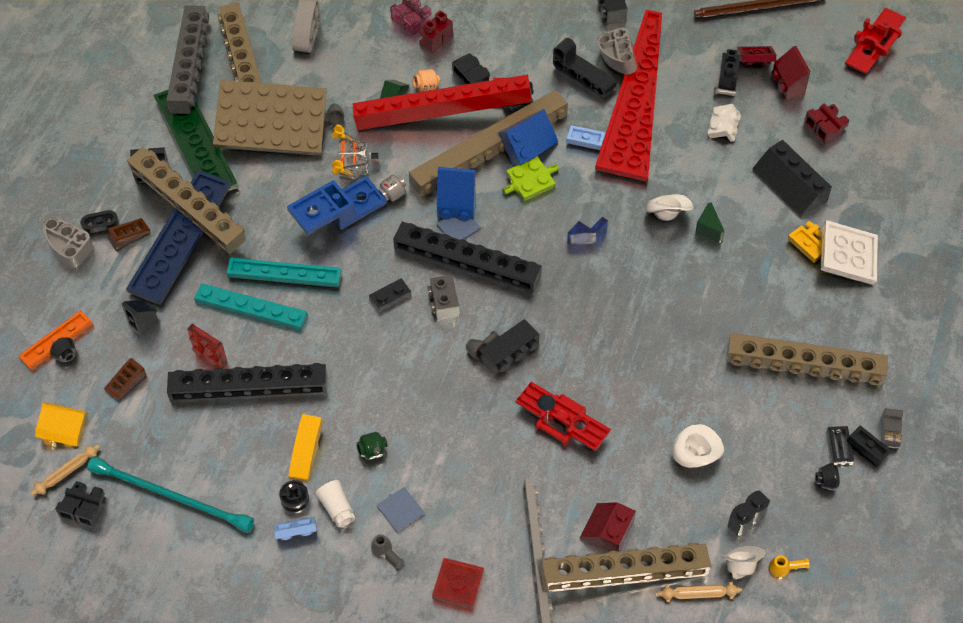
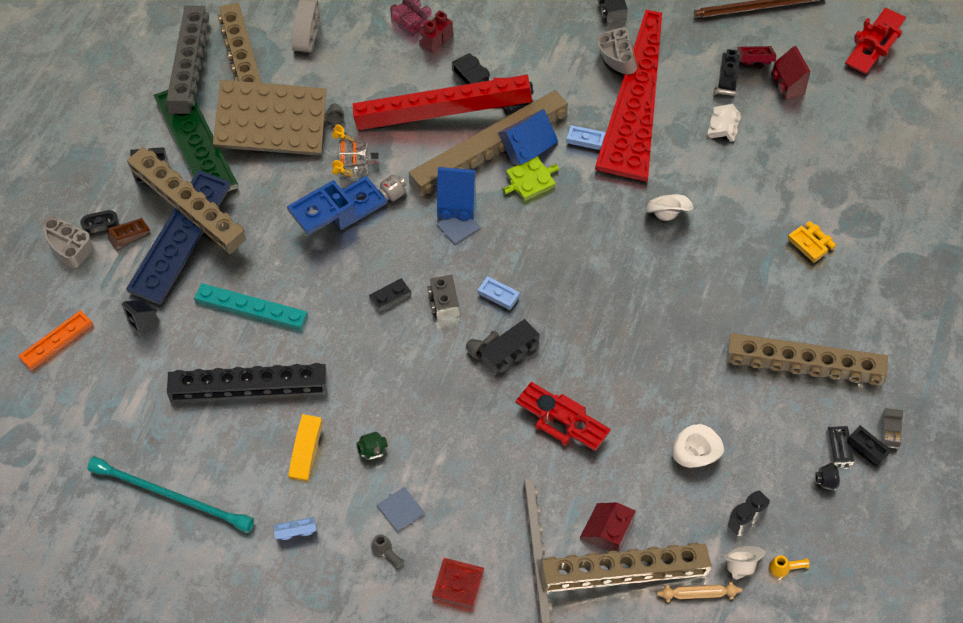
(60, 425): yellow slope -> none
(63, 349): black cone -> none
(65, 470): tan wheel -> none
(81, 506): black hips -> none
(125, 370): reddish brown slope -> none
(207, 346): clear red plate -> none
(284, 272): teal plate -> none
(294, 495): black wheel -> none
(336, 503): white plant -> none
(393, 88): dark green slope -> none
(426, 80): light nougat head -> none
(456, 258): black brick -> none
(498, 293): none -> light blue plate
(580, 70): black beam -> none
(584, 235): clear blue slope -> none
(710, 225): dark green slope -> none
(792, 178): black slope -> none
(826, 123): dark red hips -> none
(849, 252): white plate -> none

